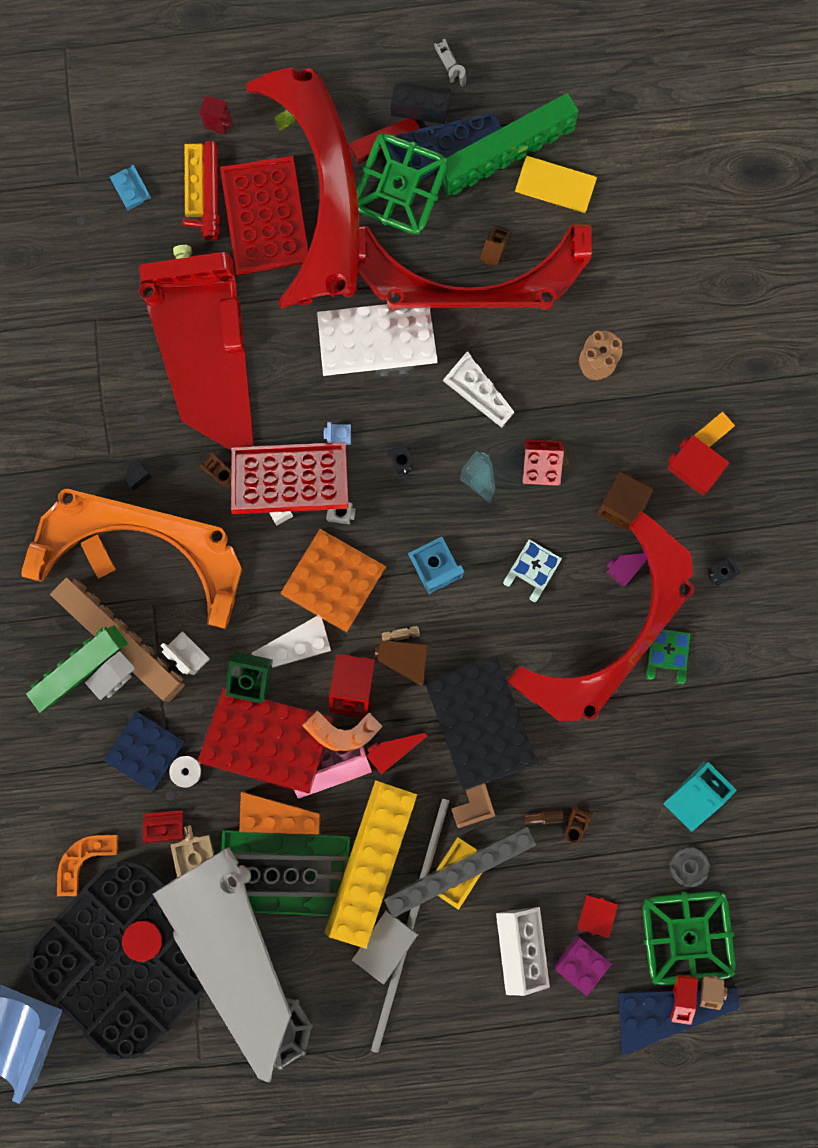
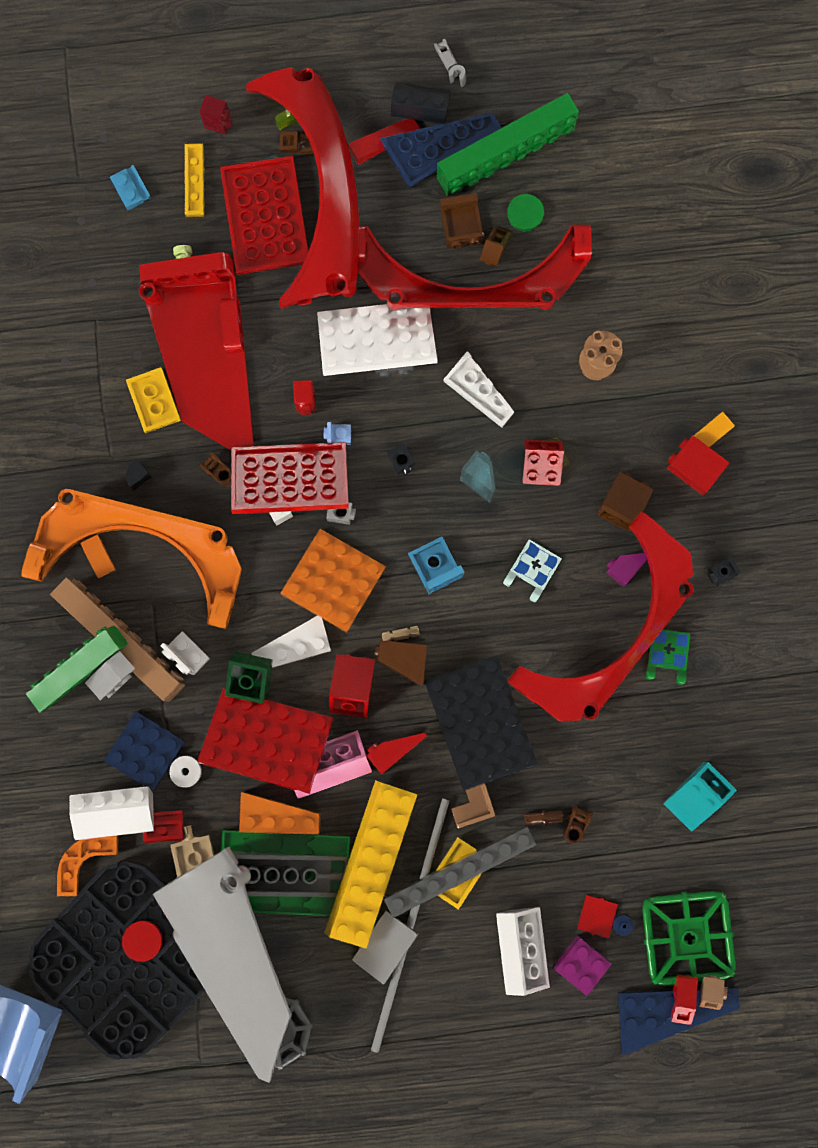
(112, 813): none -> white slope
(153, 400): none -> yellow plate
(210, 218): red cylinder -> none
(295, 143): none -> reddish brown slope
(304, 397): none -> red brick
(339, 739): orange plate -> none
(410, 178): green plate -> none
(461, 221): none -> reddish brown panel
(525, 212): none -> green tile
(555, 184): yellow tile -> none
(618, 924): none -> dark blue tile
(689, 866): dark grey tile -> none

